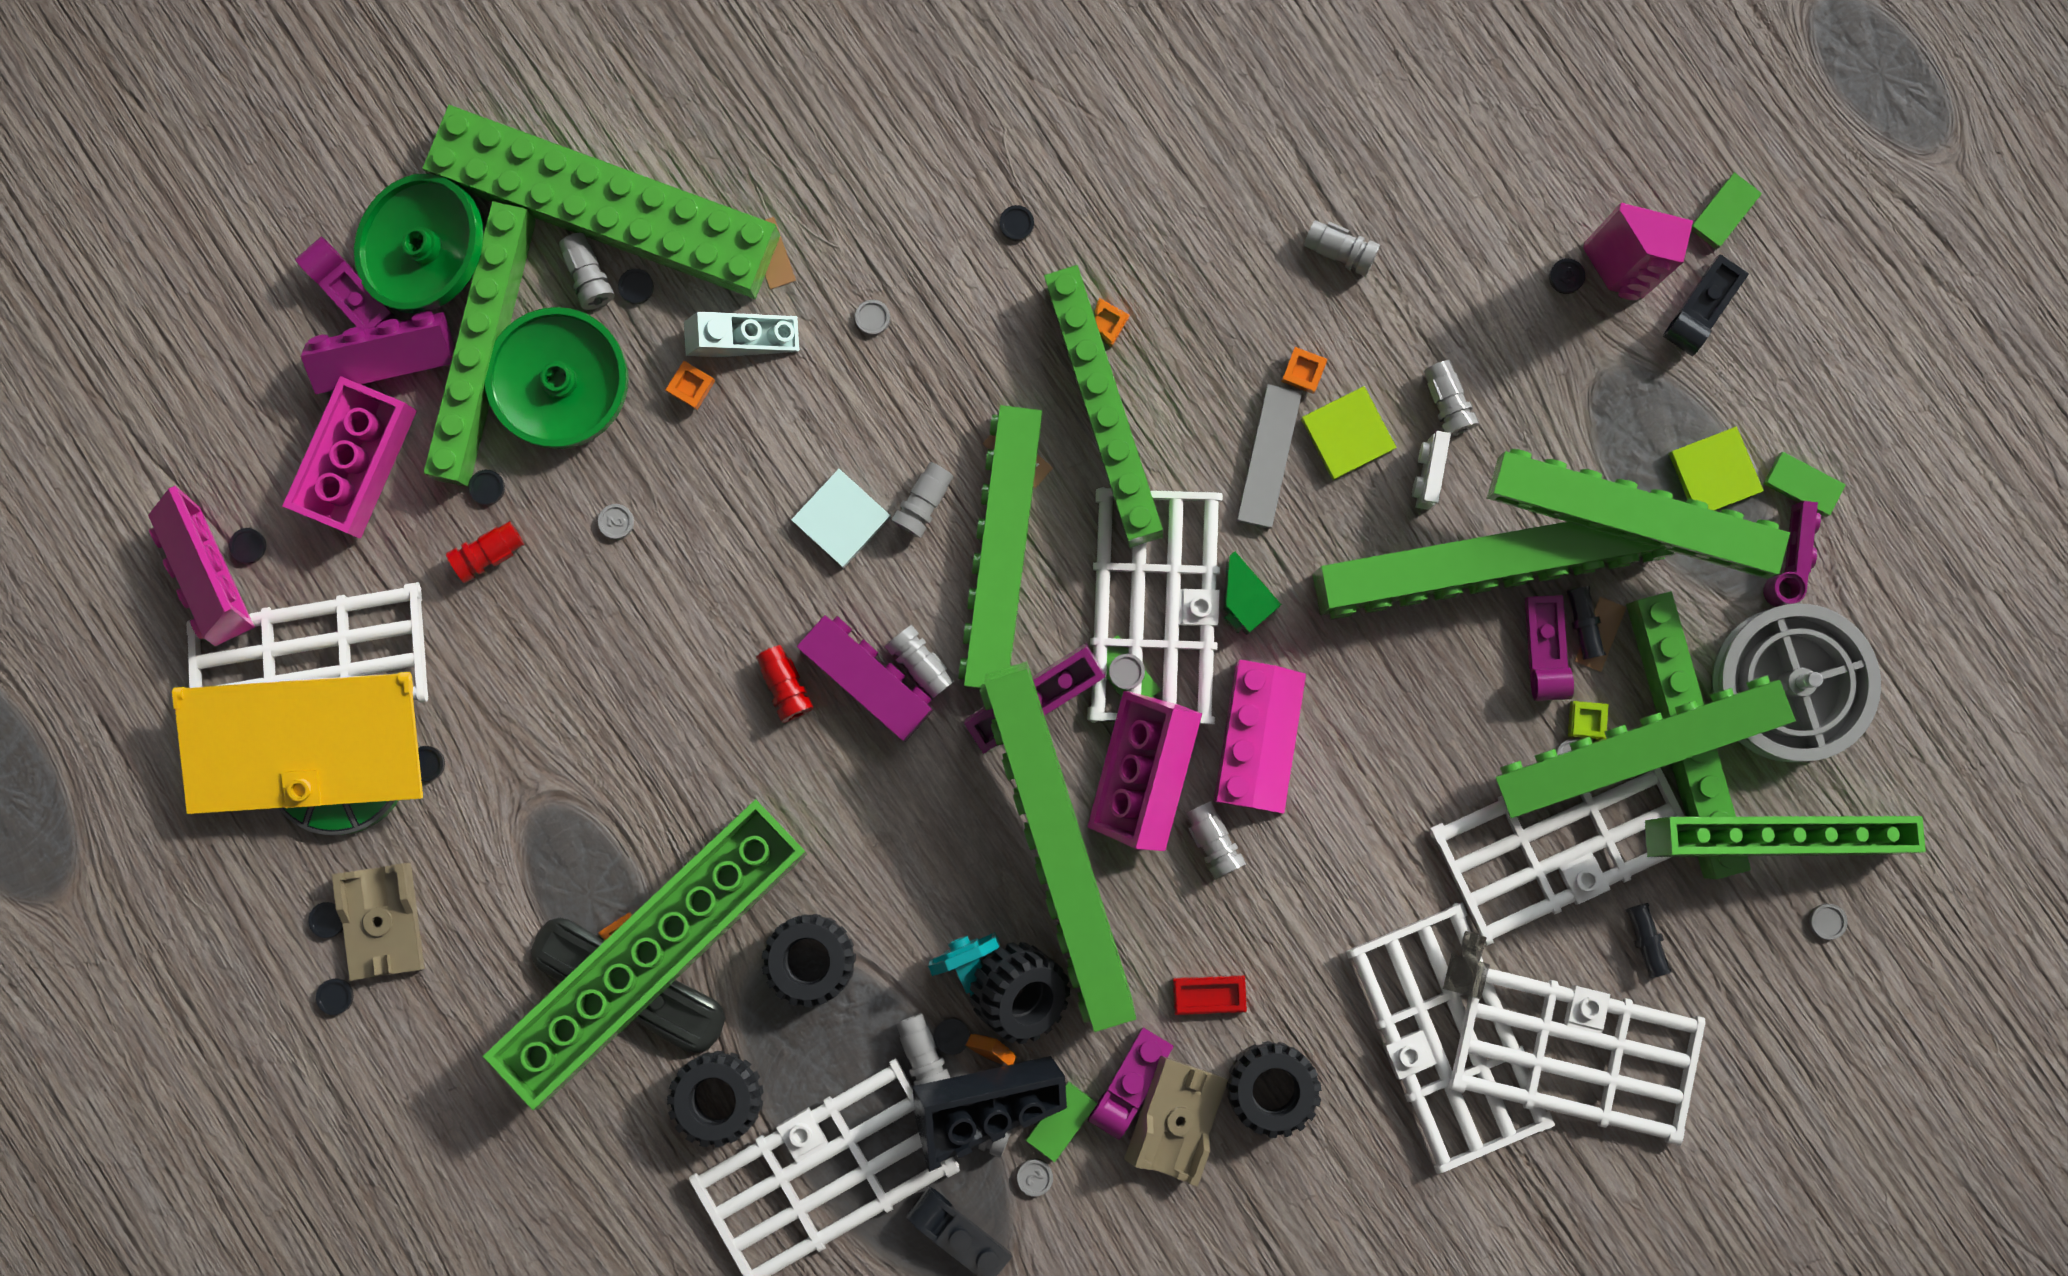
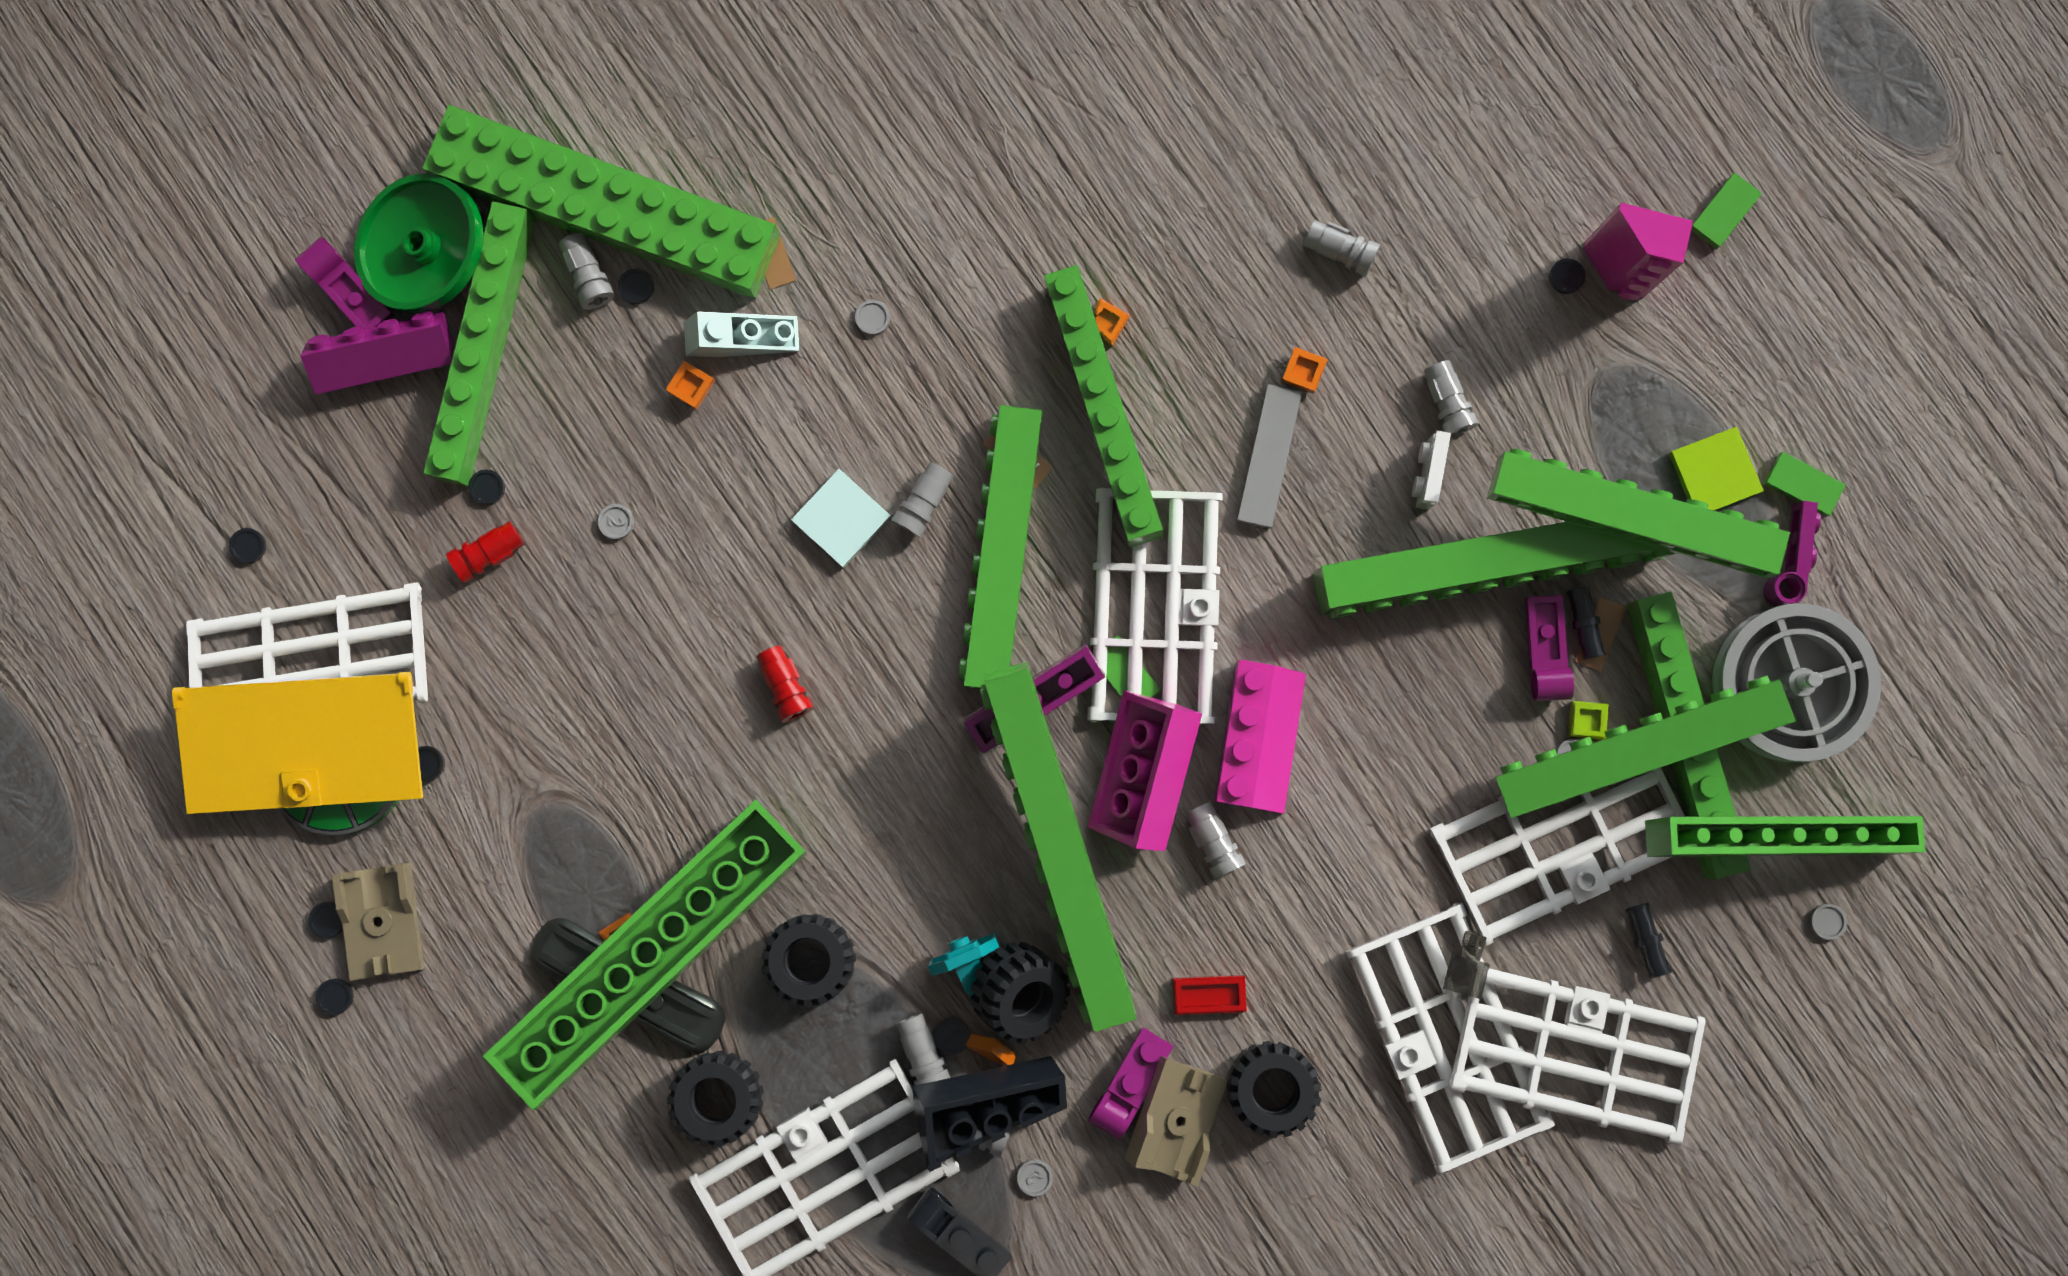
(199, 568): dark pink slope -> none
(350, 457): dark pink slope -> none
(556, 378): green dish -> none
(865, 678): magenta brick -> none
(922, 665): light grey axle -> none
(1016, 223): black piece -> none
(1056, 1131): bright green tile -> none
(1127, 671): light grey piece -> none
(1245, 597): green slope -> none
(1348, 433): lime tile -> none
(1705, 305): black plate -> none

